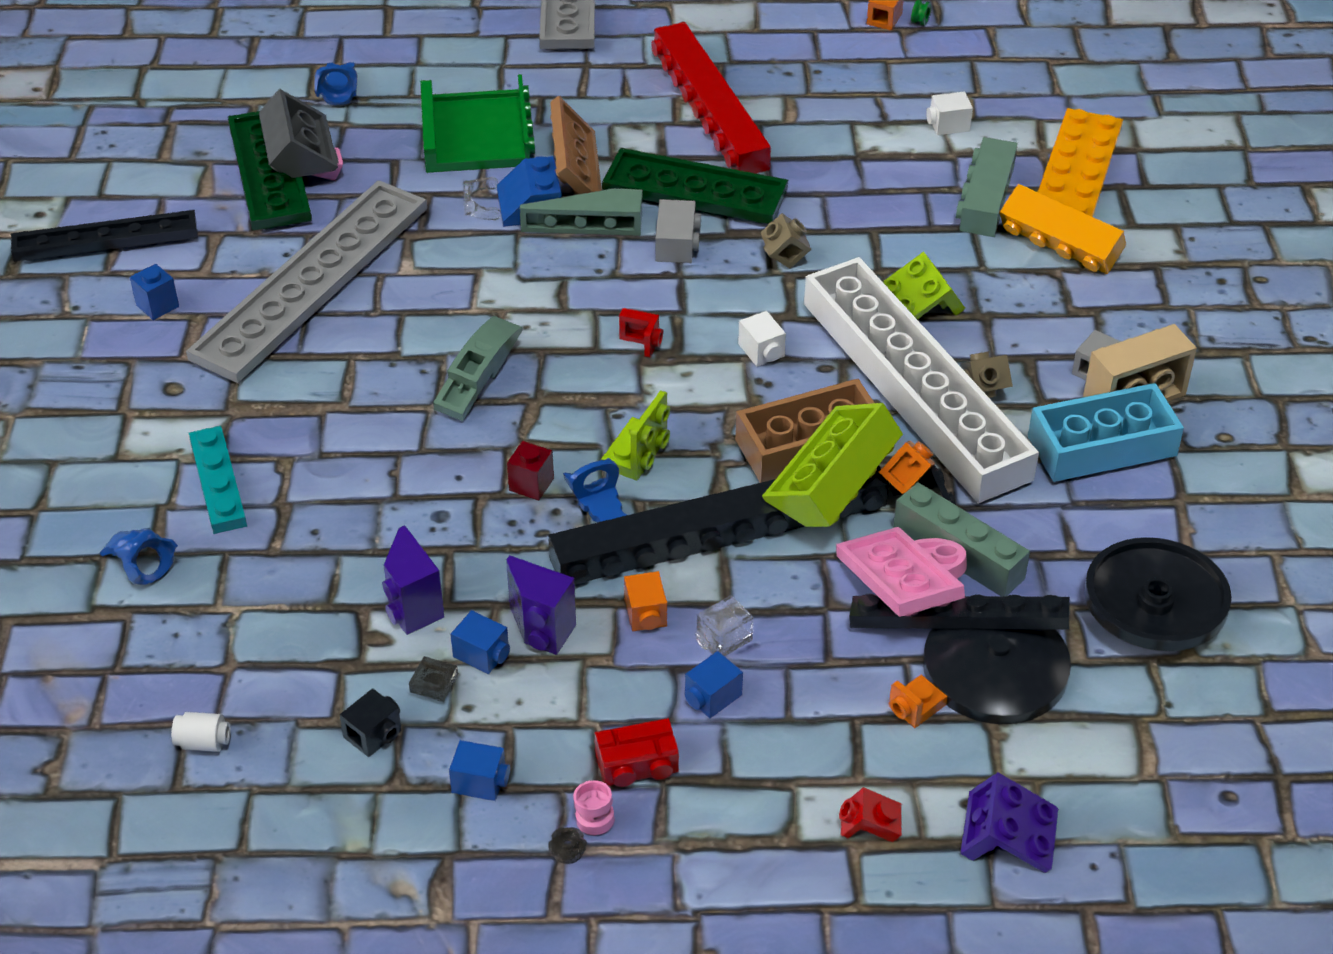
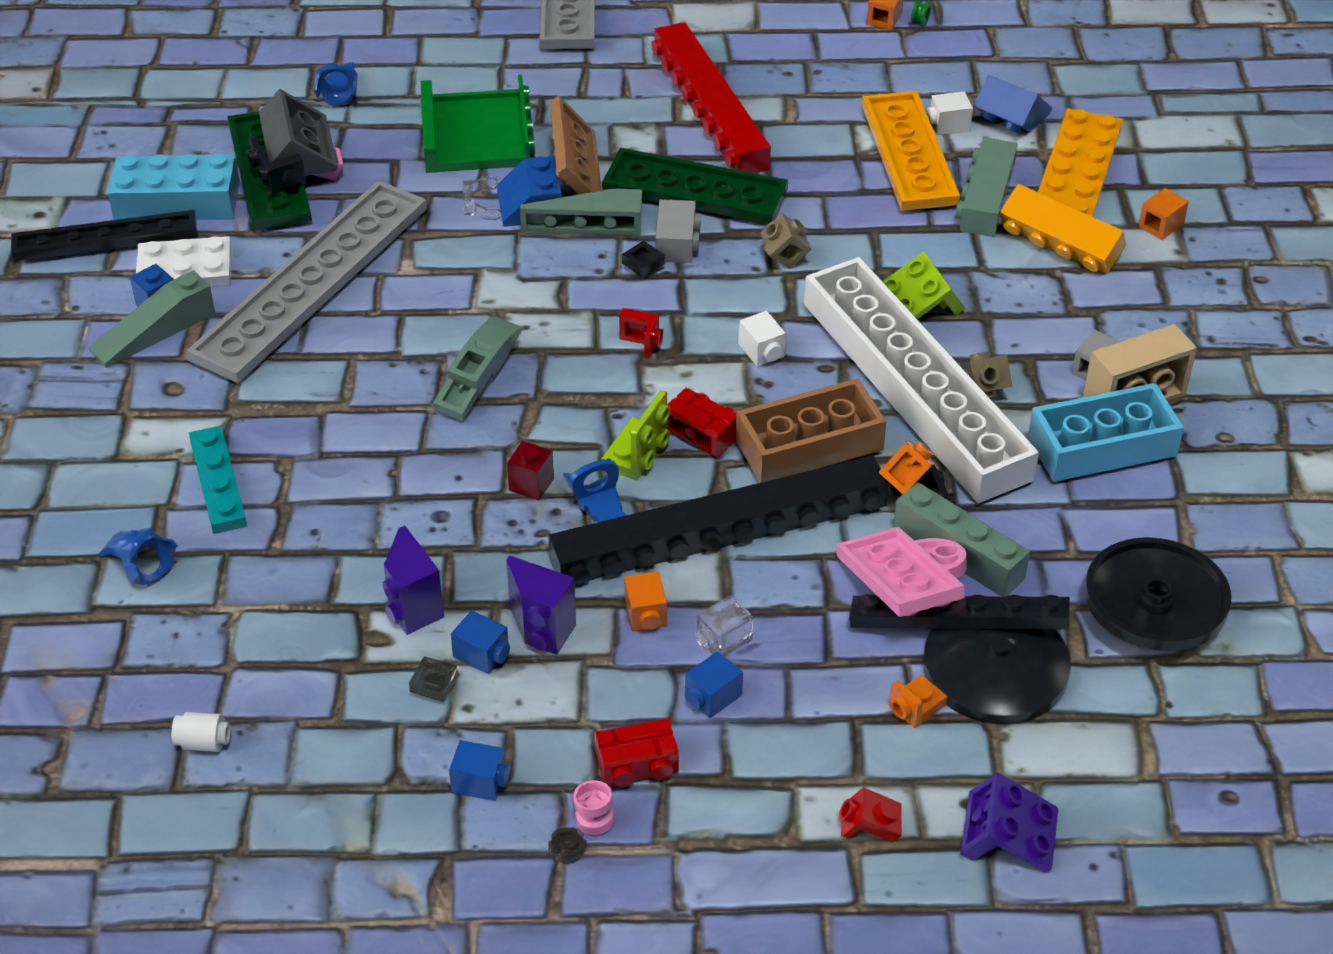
(163, 314): none -> sand green slope
(174, 184): none -> medium azure brick
(205, 256): none -> white plate
(278, 174): none -> black bracket
(371, 722): black brick -> none
(643, 259): none -> black plate
(702, 422): none -> red brick
(834, 464): lime slope -> none
(910, 151): none -> light orange plate
(1011, 105): none -> slope
(1163, 214): none -> orange brick

